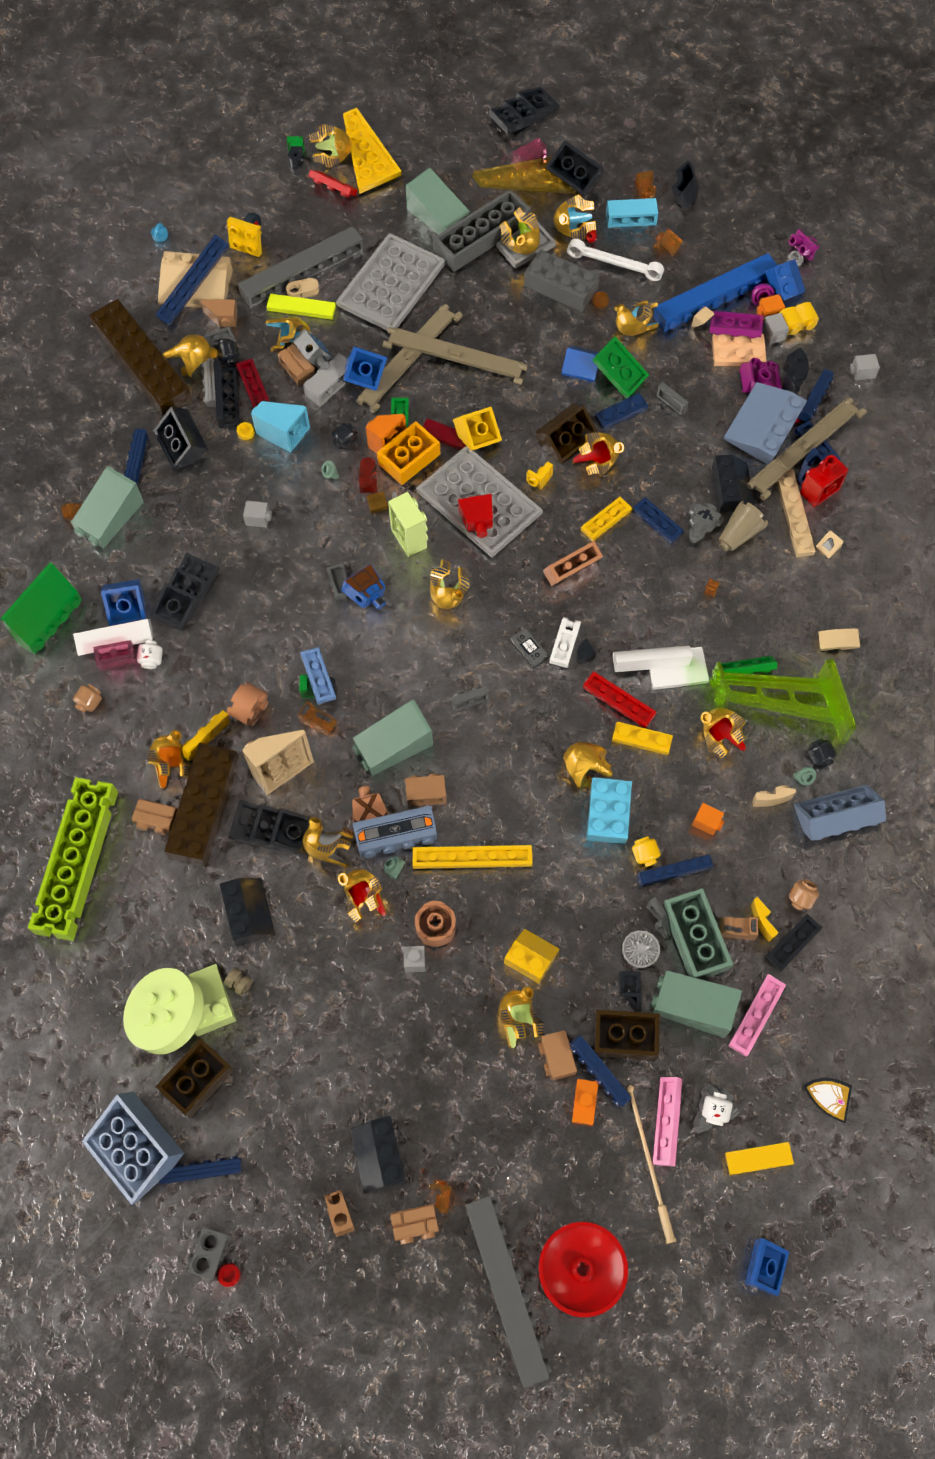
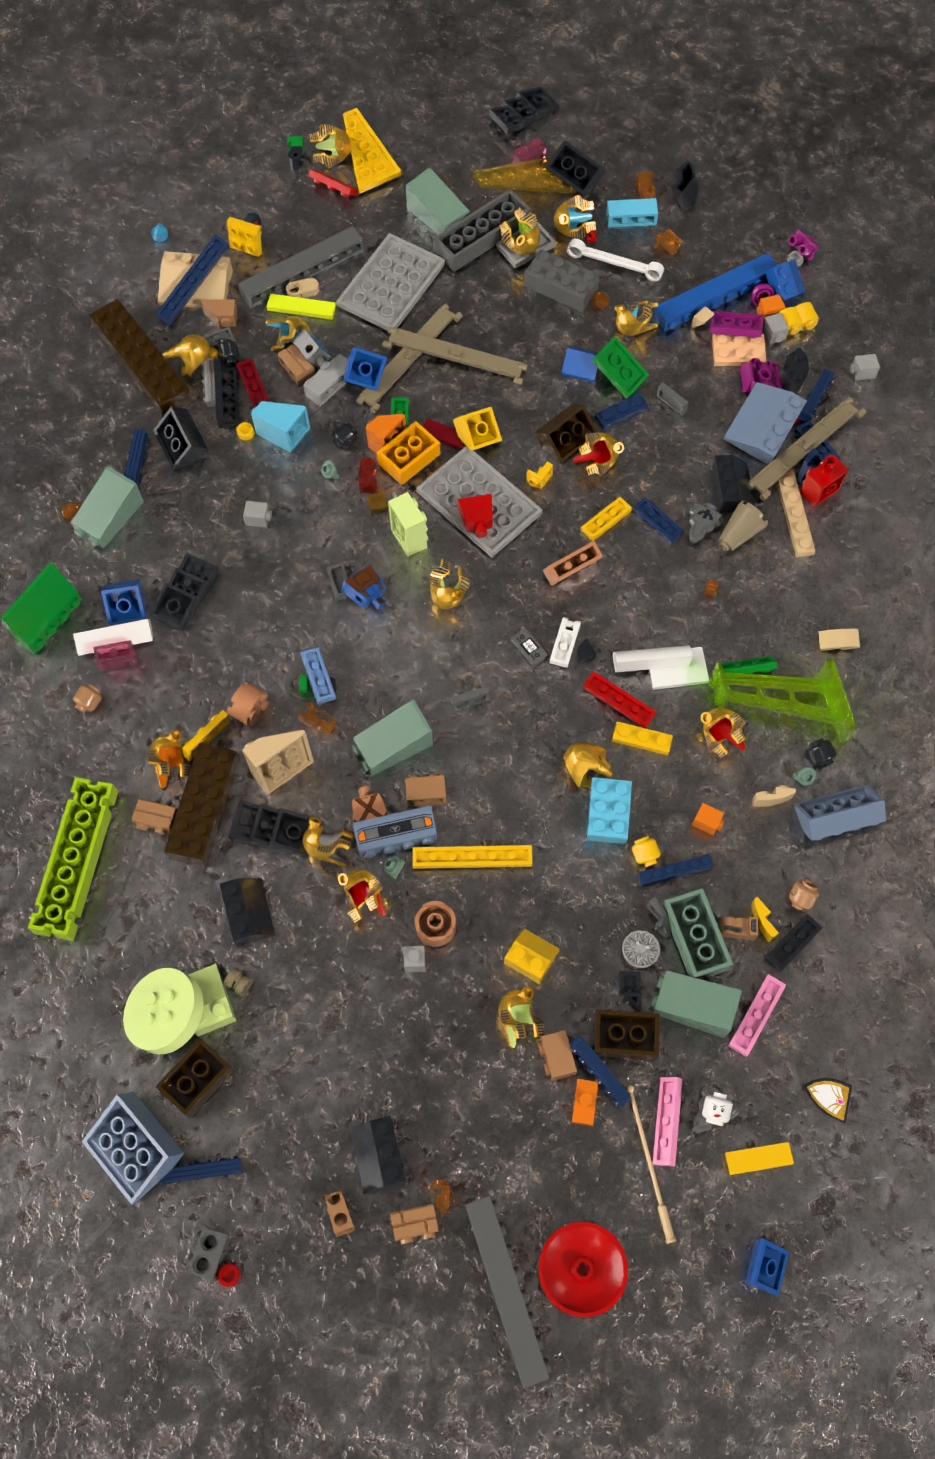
(149, 655): white head -> none
(829, 544): tan slope -> none

